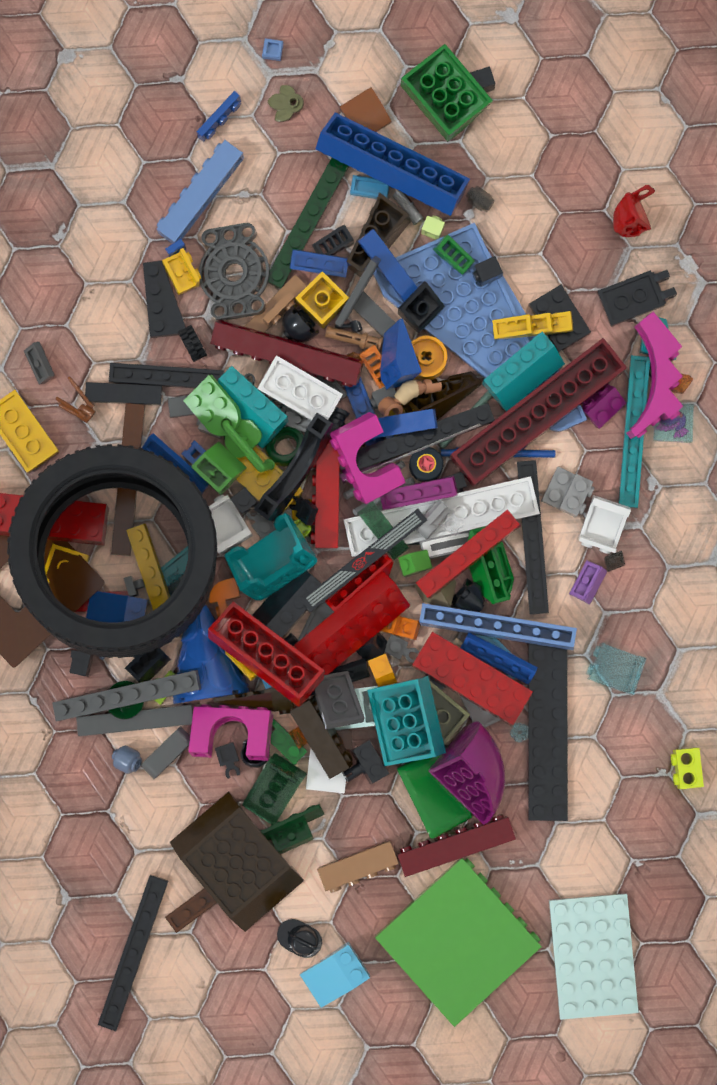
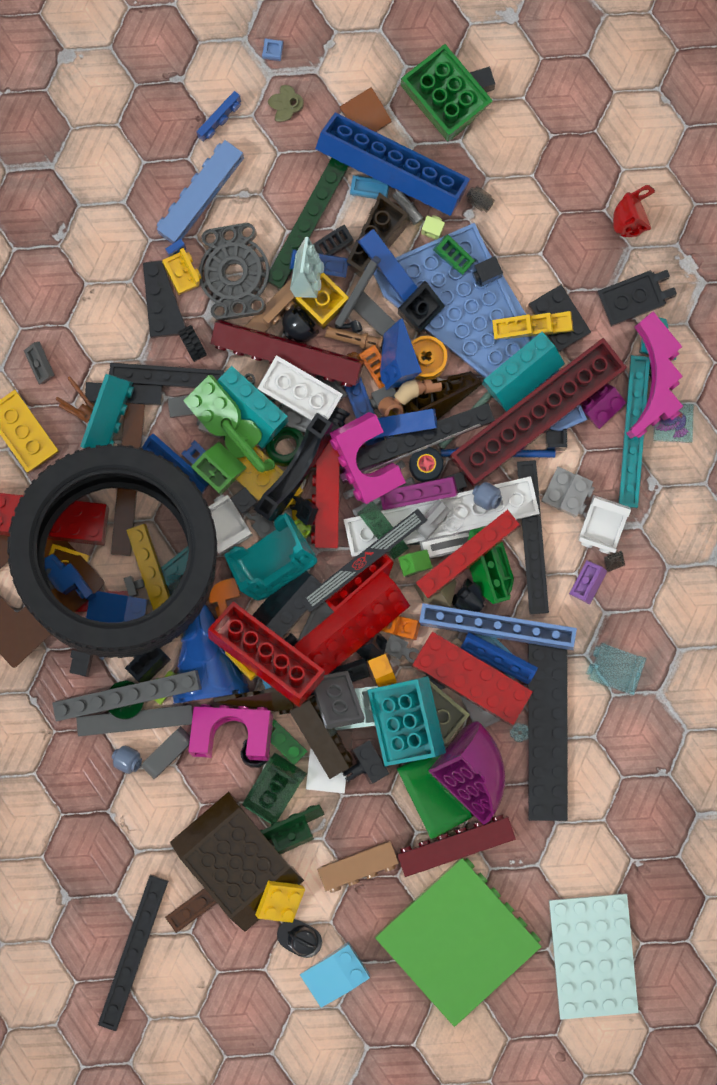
(66, 578): none -> blue plate
(107, 411): none -> teal slope
(227, 756): black plate -> none
(280, 901): none -> yellow plate
(298, 737): clear orange tile -> none
(306, 271): none -> light aqua slope
(487, 496): none -> sand blue head
(556, 440): none -> black panel
(684, 382): clear orange tile -> none
(693, 767): neon yellow brick -> none

